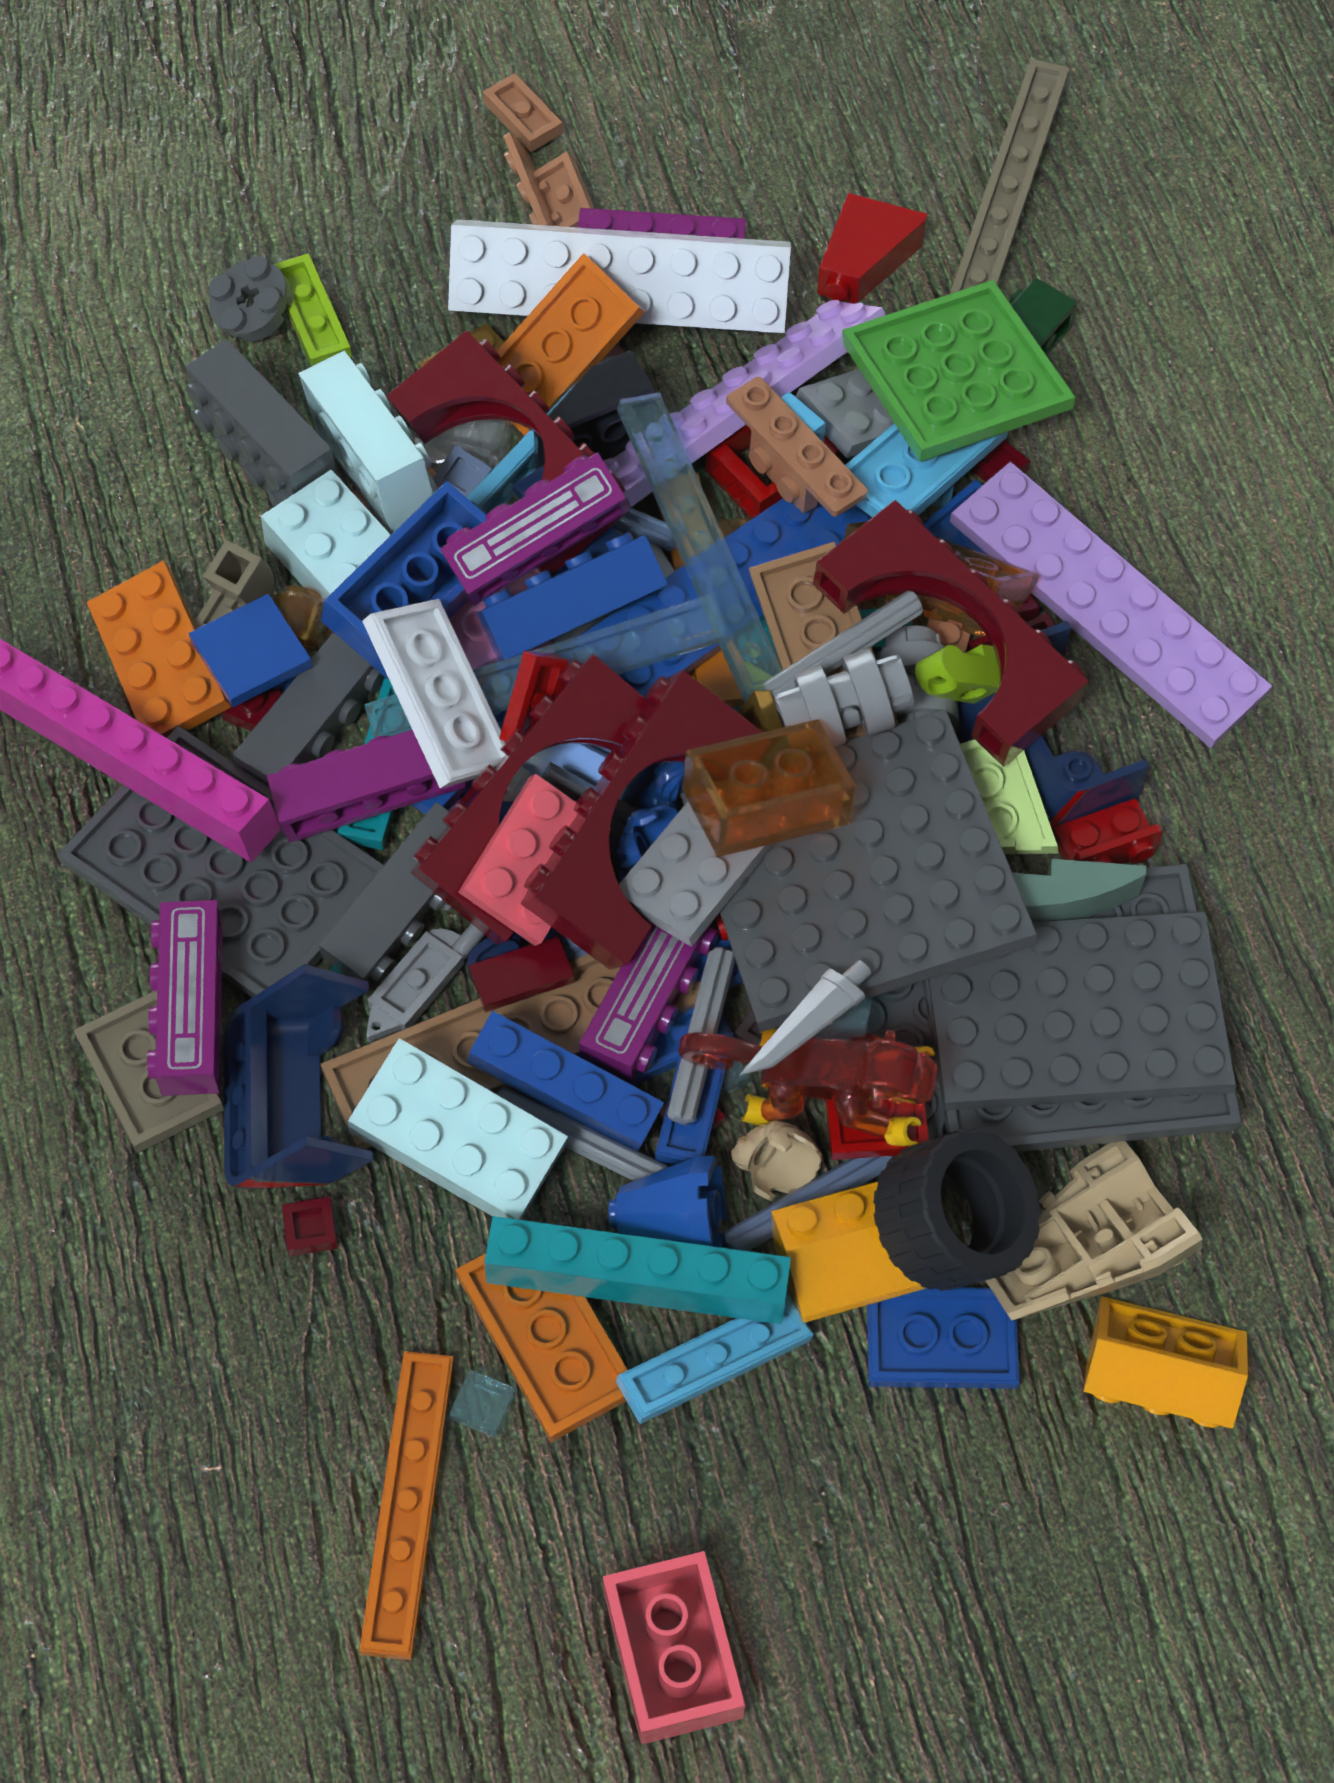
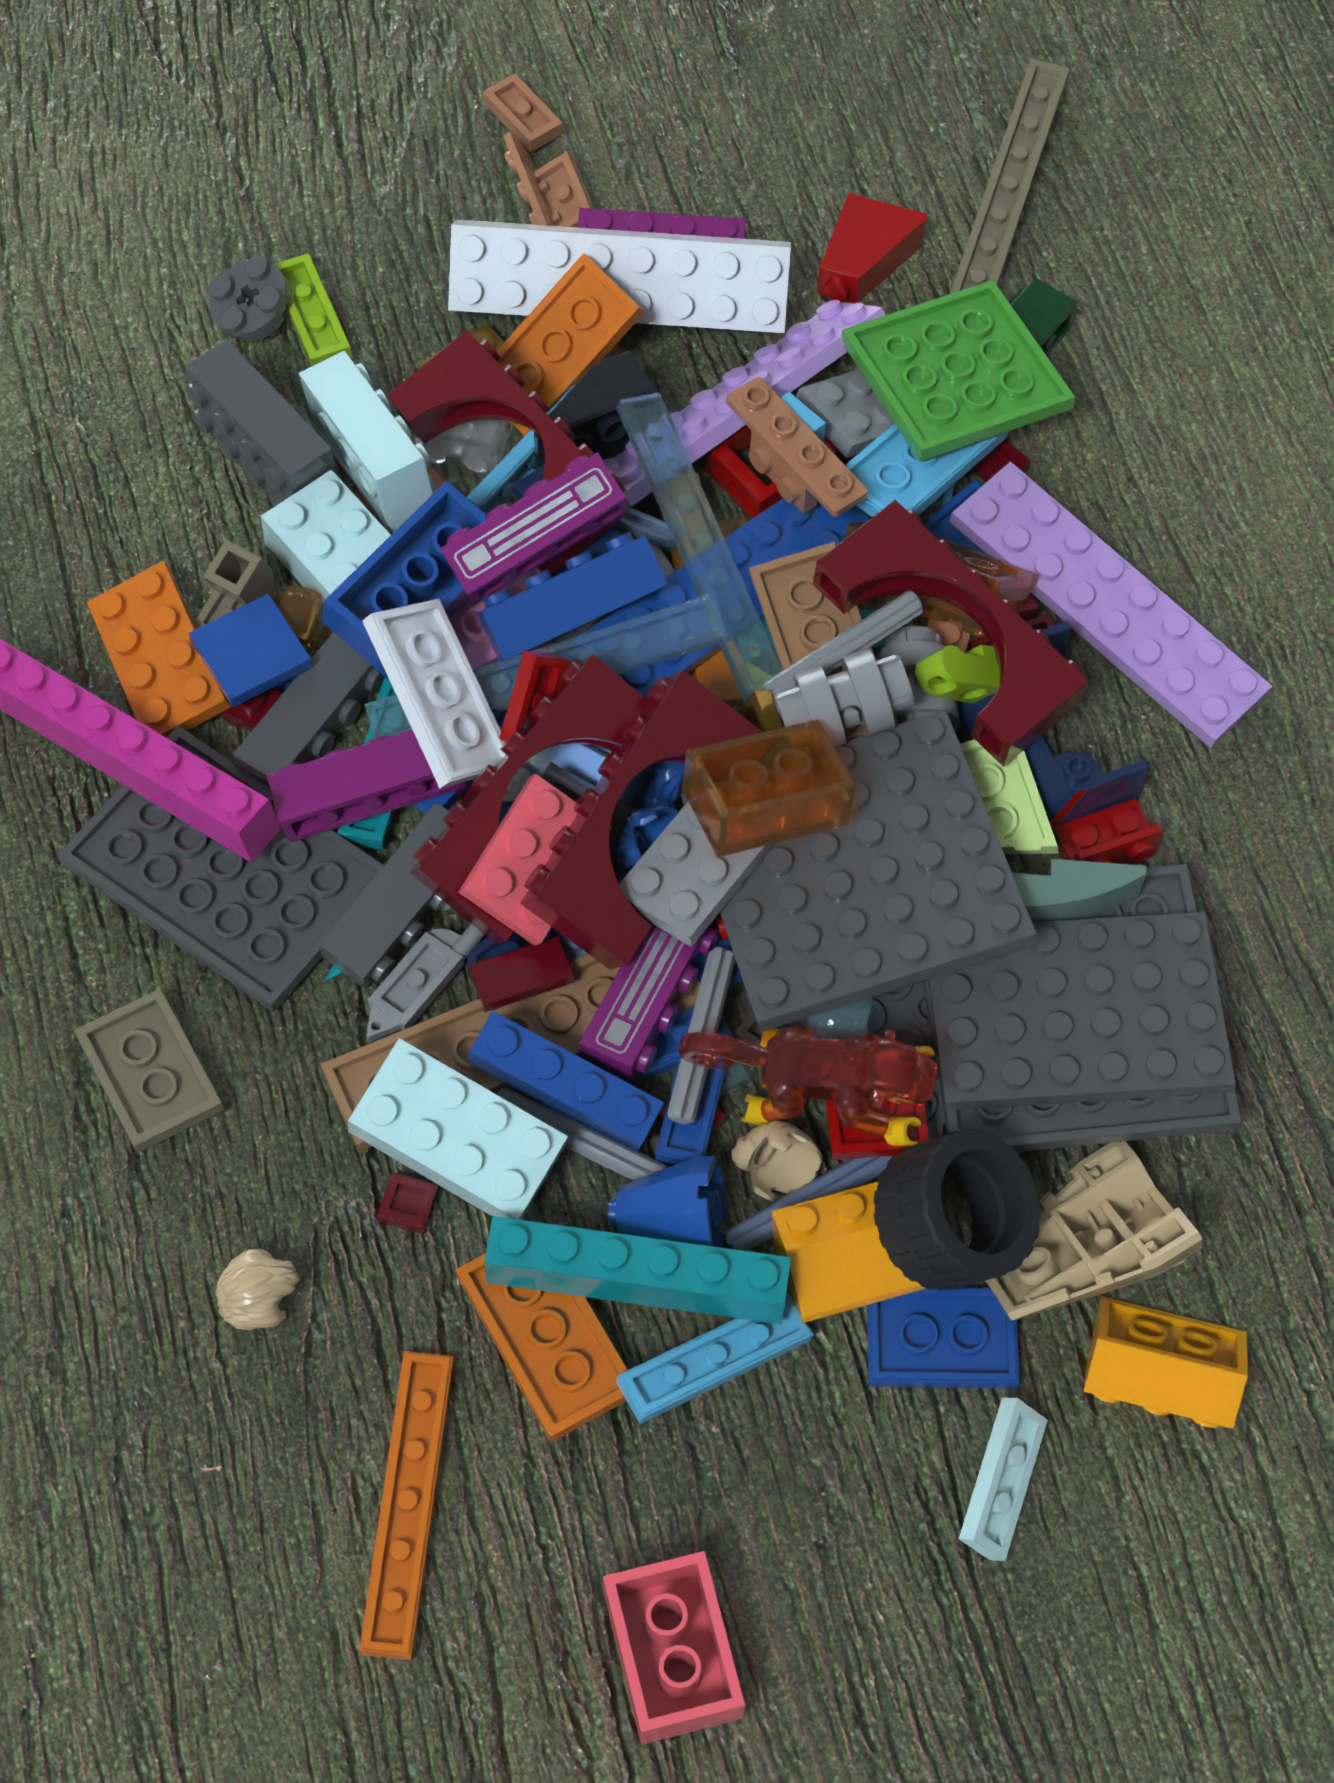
(187, 998): magenta brick -> none
(253, 1288): none -> tan hair
(275, 1083): dark blue windscreen -> none
(309, 1226): dark red plate -> none
(407, 1203): none -> dark red tile
(462, 471): sand blue plate -> none
(482, 1403): clear light blue tile -> none
(821, 1007): light grey bar -> none
(1003, 1479): none -> light aqua plate

